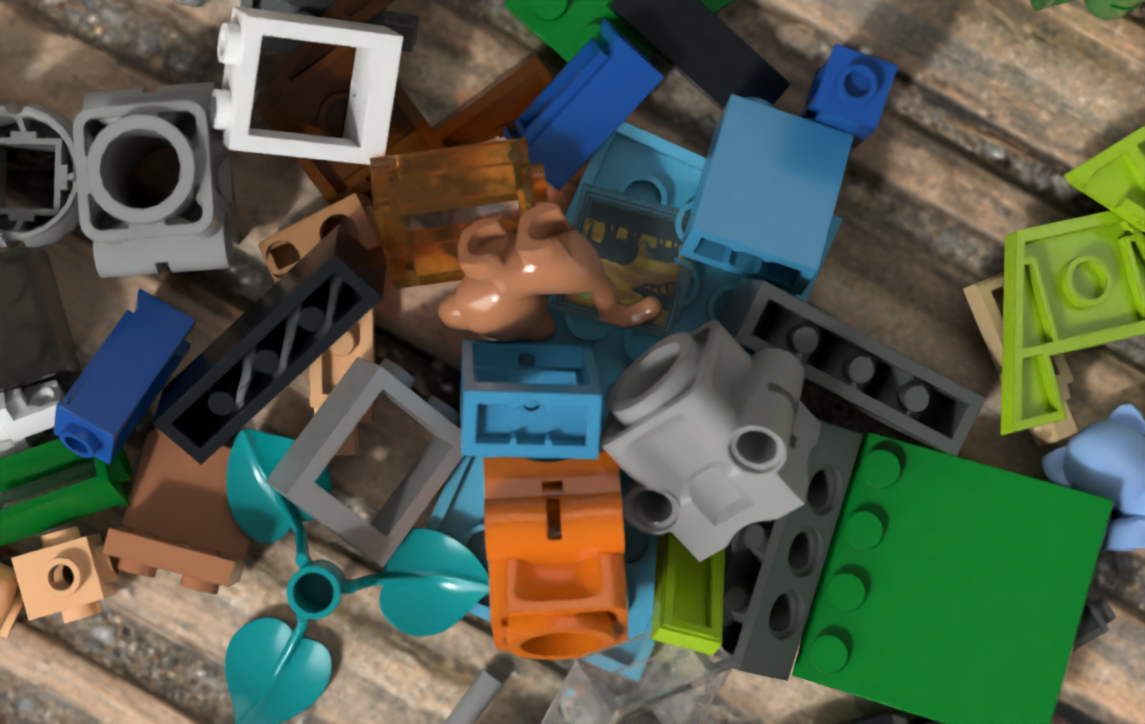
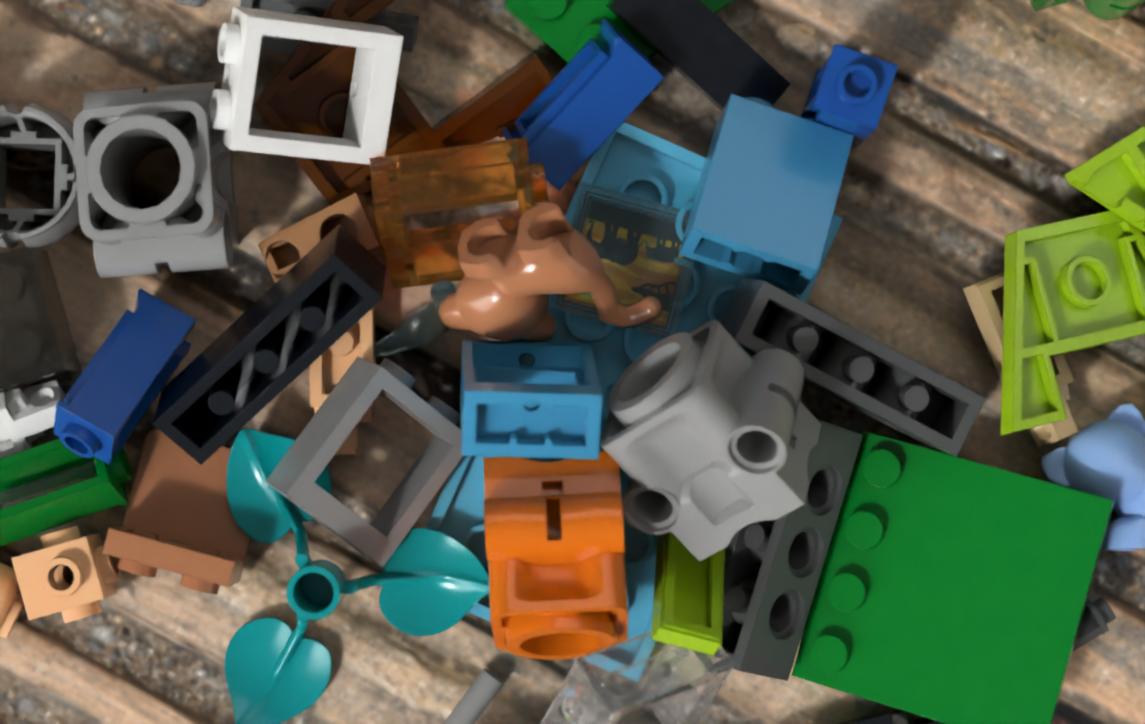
(418, 327): none -> clear light blue bar

